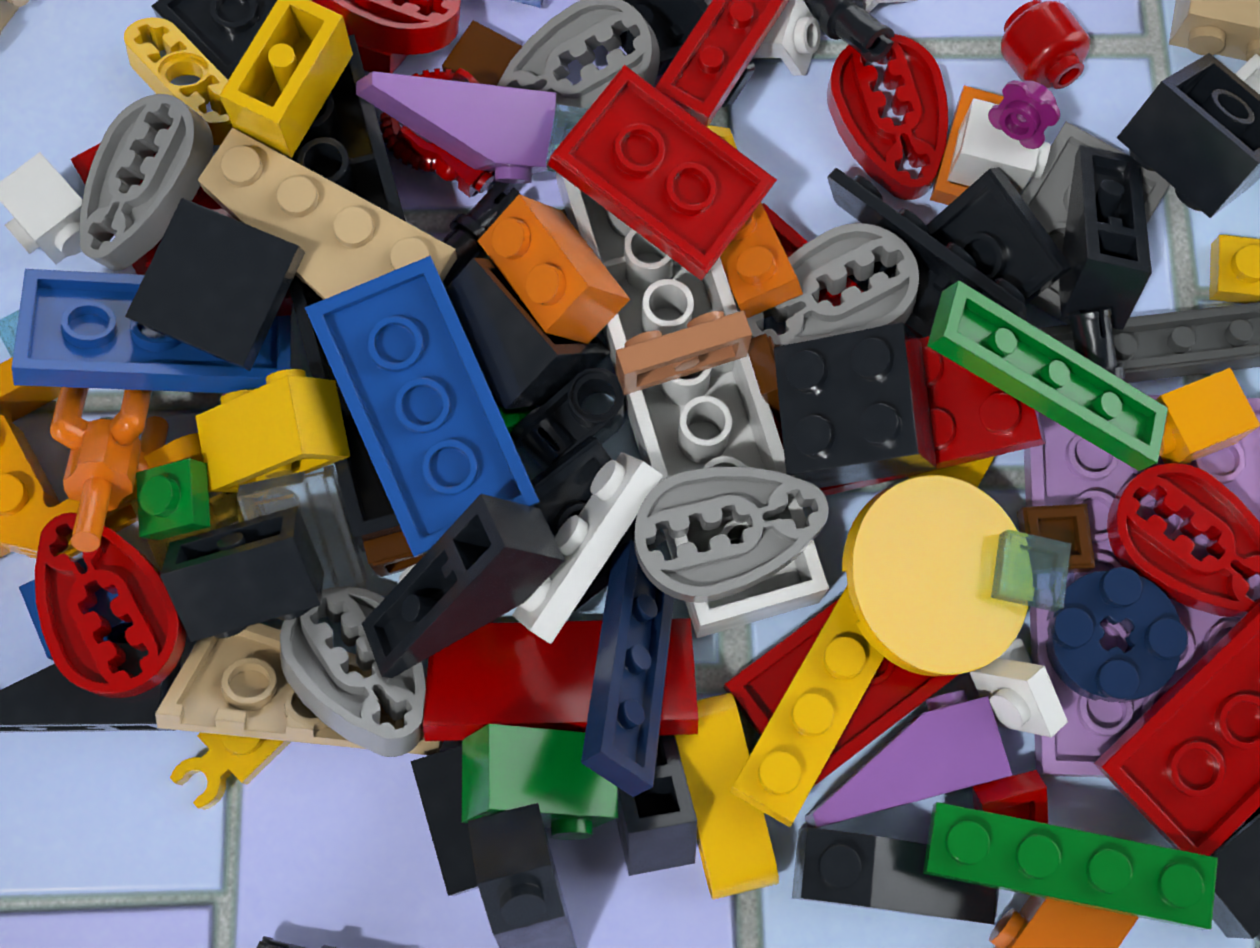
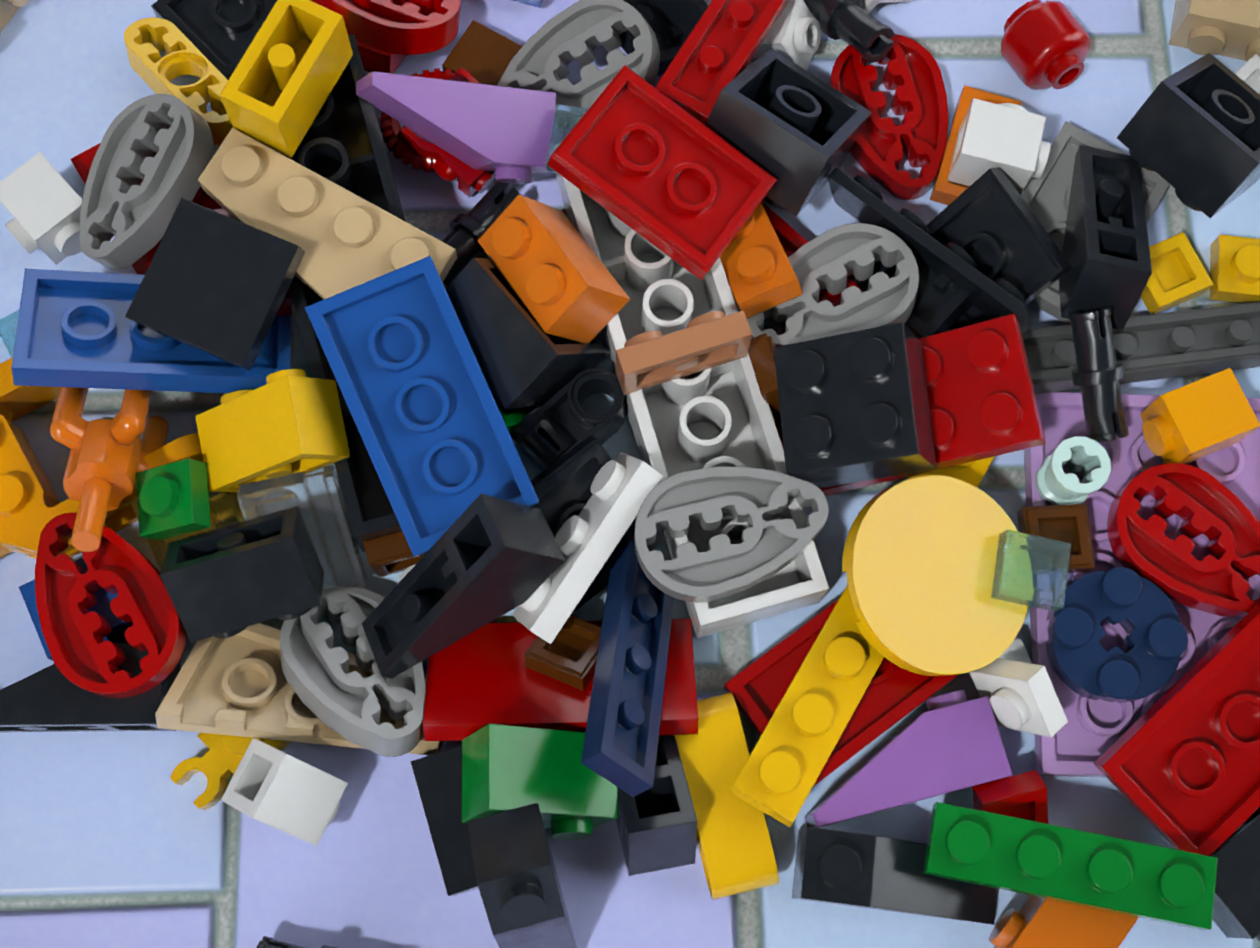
(284, 792): none -> white brick
(570, 655): none -> reddish brown tile
(788, 126): none -> black brick
(1025, 112): magenta plate -> none
(1048, 376): green plate -> none
(1080, 456): none -> light aqua bush
(1175, 275): none -> yellow plate

